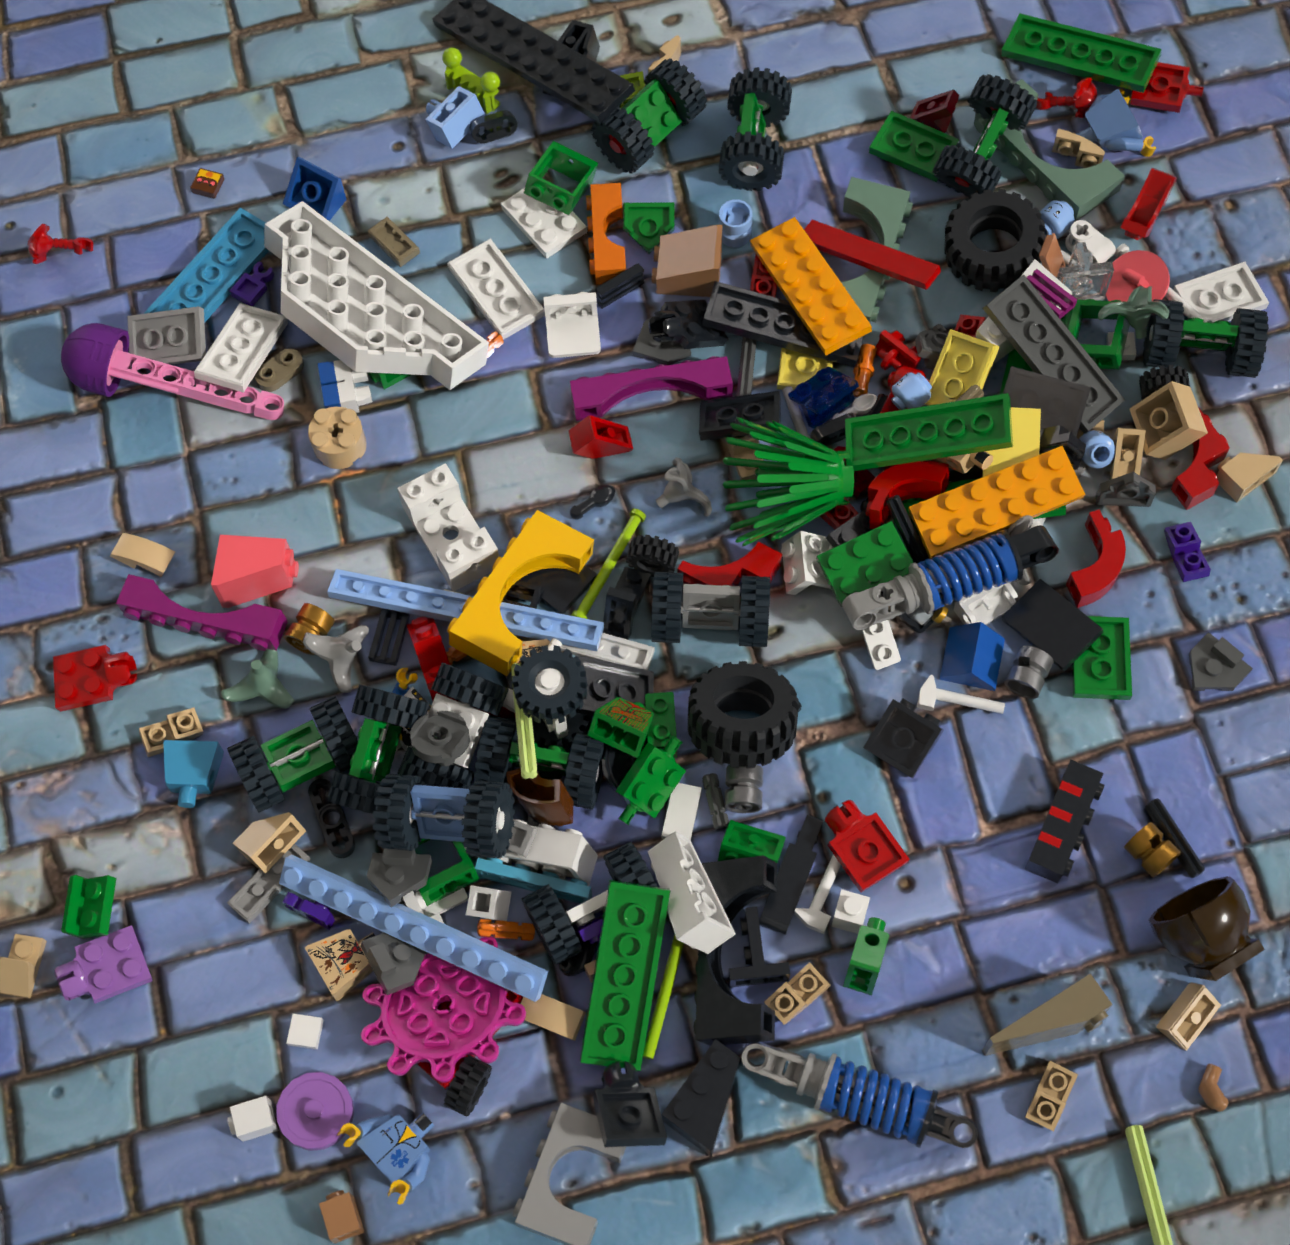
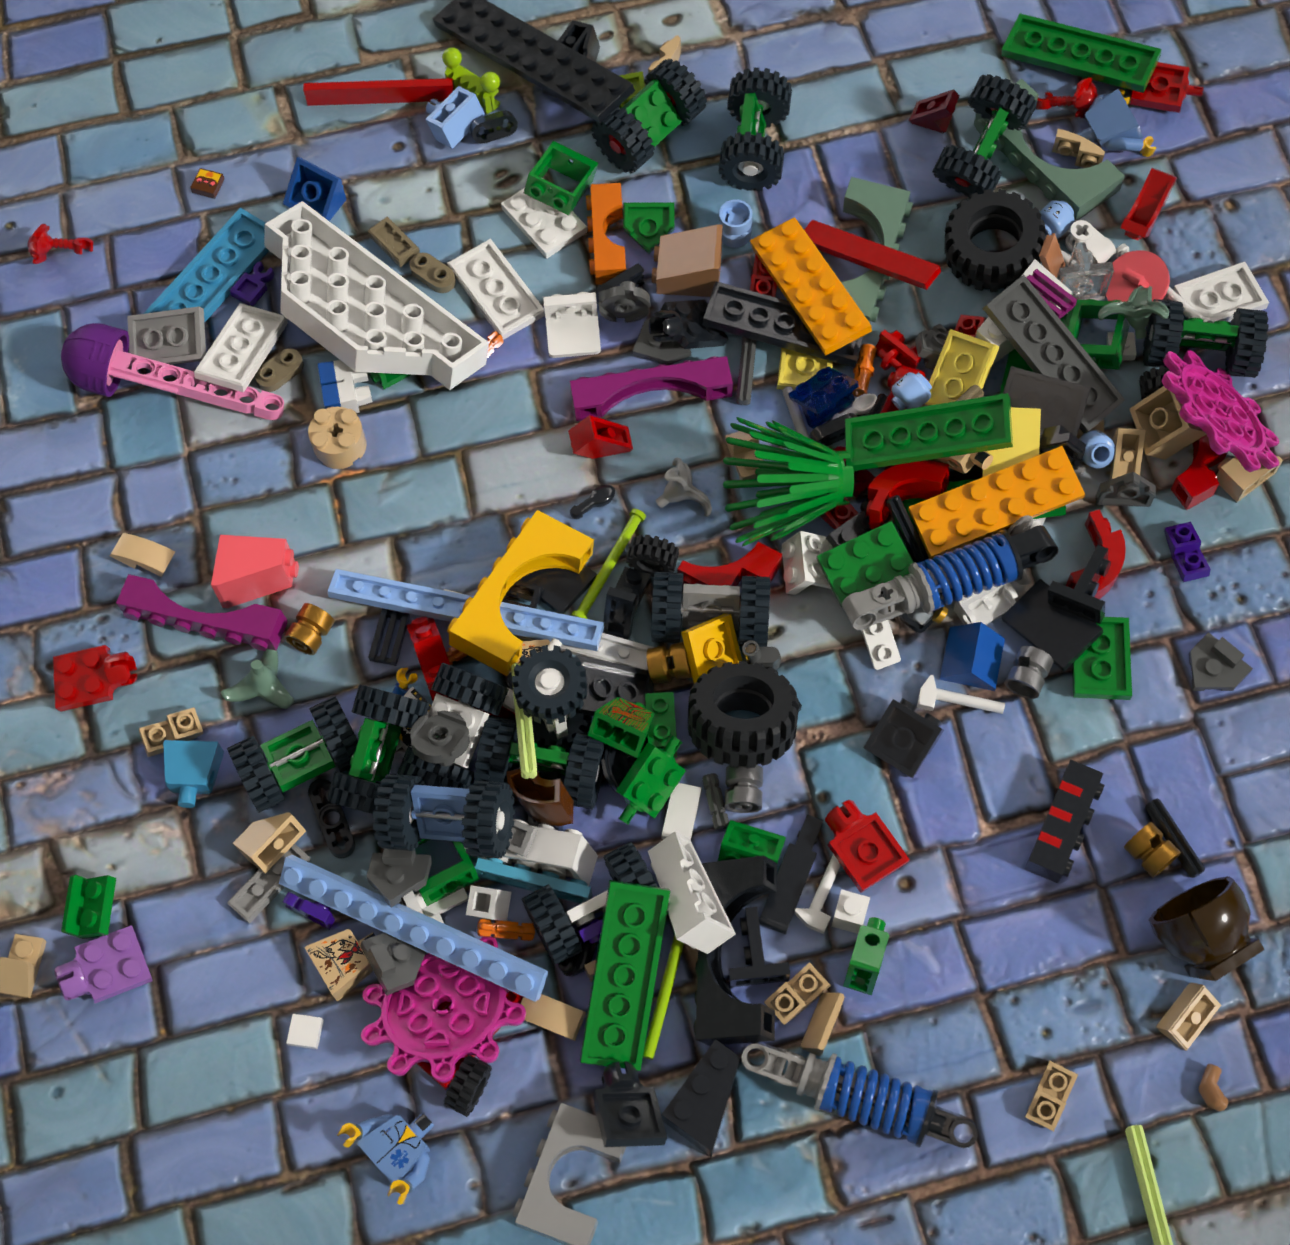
(252, 1119): white brick -> none
(314, 1111): medium lavender wheel -> none
(338, 652): light grey piece -> none
(341, 1216): medium nougat brick -> none
(377, 91): none -> red tile
(431, 271): none -> dark tan plate
(436, 507): white plate -> none
(624, 302): none -> dark grey plate
(661, 665): none -> pearl gold wheel
(711, 645): none -> yellow plate
(719, 413): black plate -> none
(764, 655): none -> dark grey piece
(822, 1022): none -> tan slope
(910, 144): green plate -> none
(1064, 1015): dark tan slope -> none
(1082, 598): none -> black bracket
(1220, 411): none -> dark pink plate

